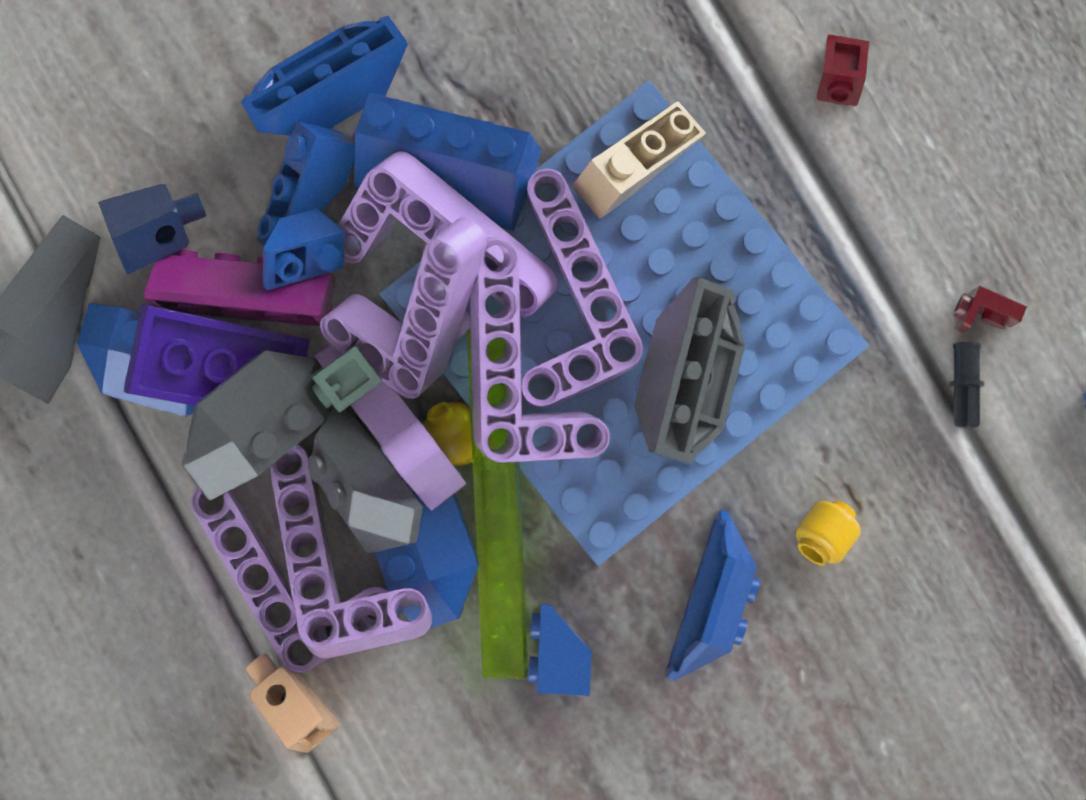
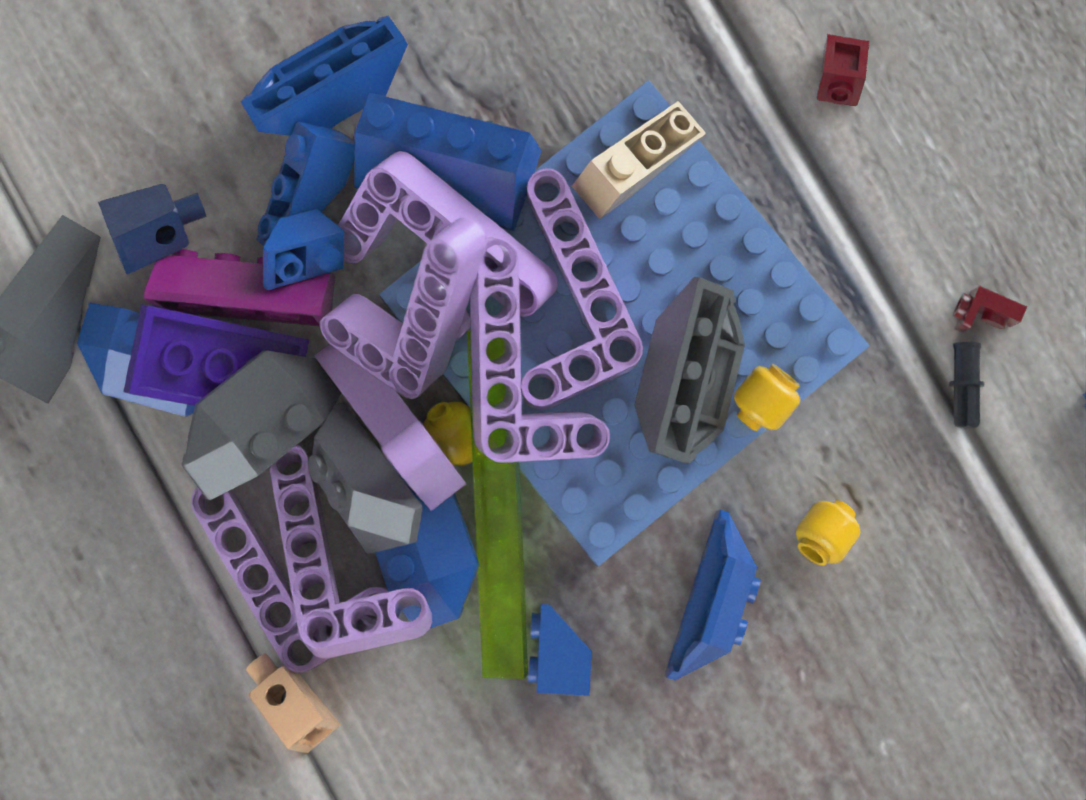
(345, 379): sand green bracket -> none
(767, 398): none -> yellow head

